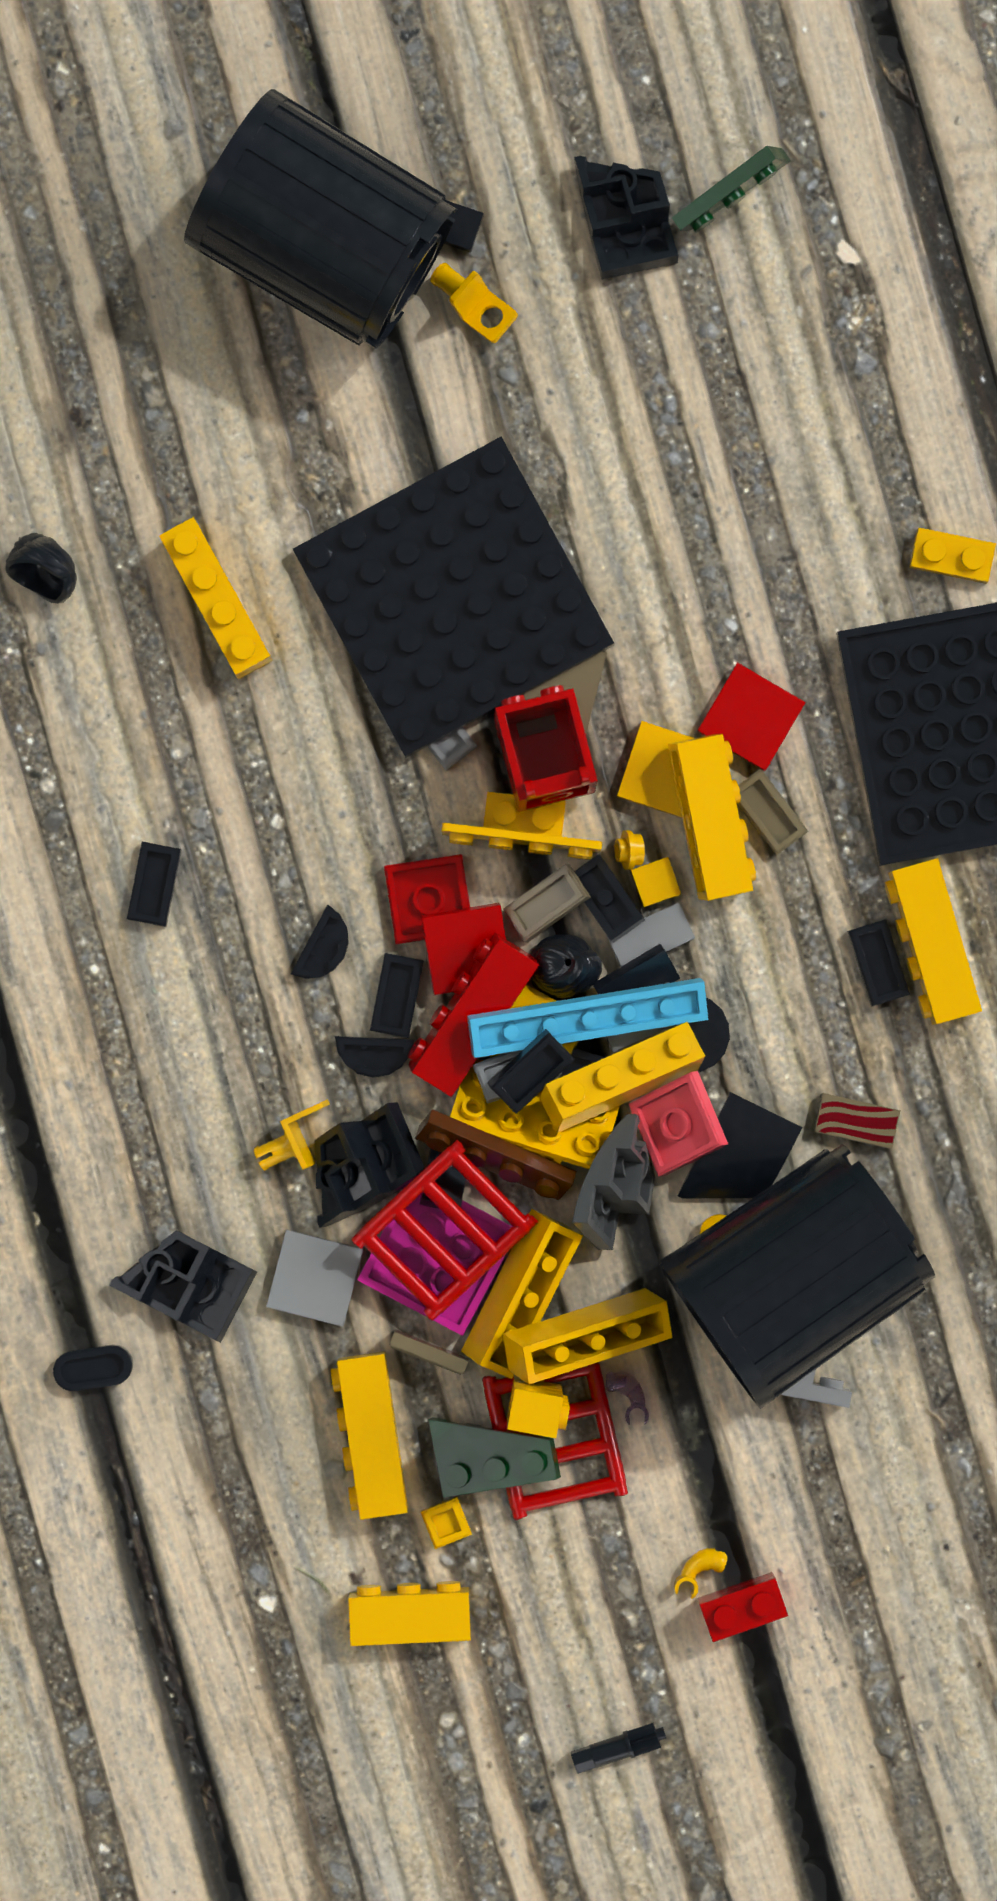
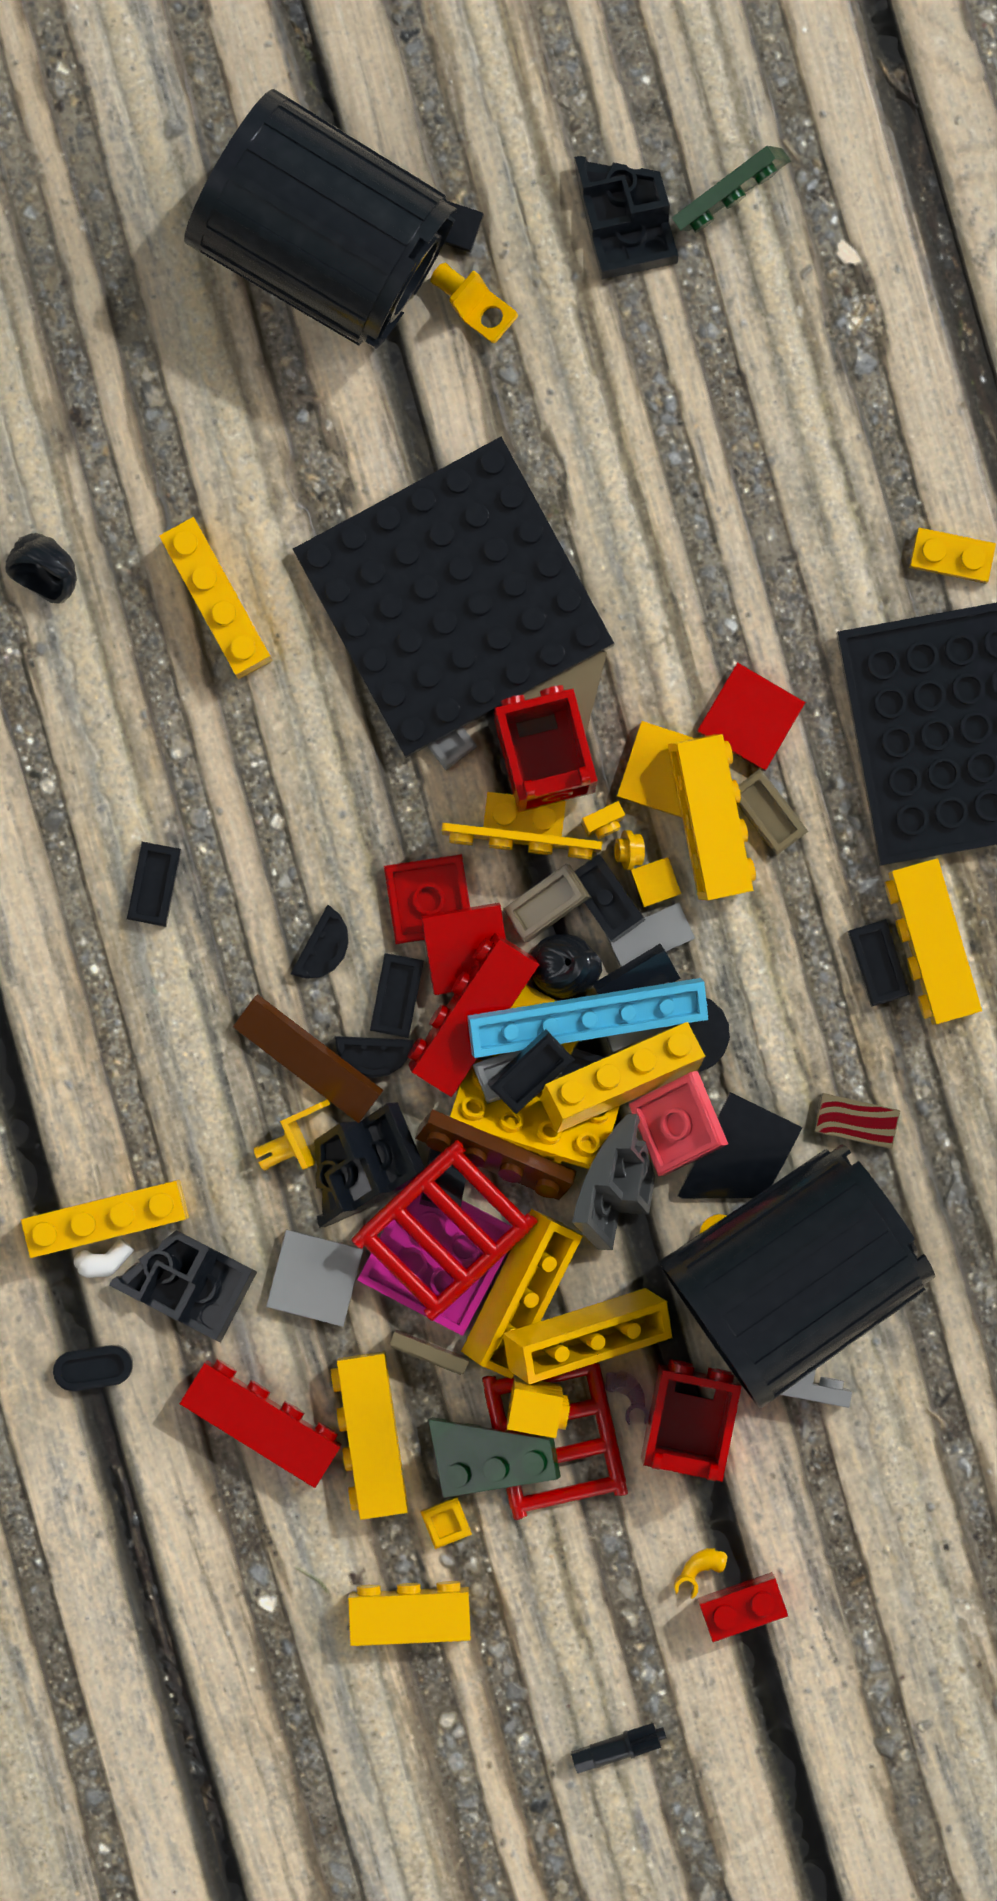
(102, 1265): none -> white arm
(105, 1218): none -> yellow brick
(261, 1423): none -> red brick
(308, 1058): none -> reddish brown tile
(603, 821): none -> yellow plate
(688, 1430): none -> red container

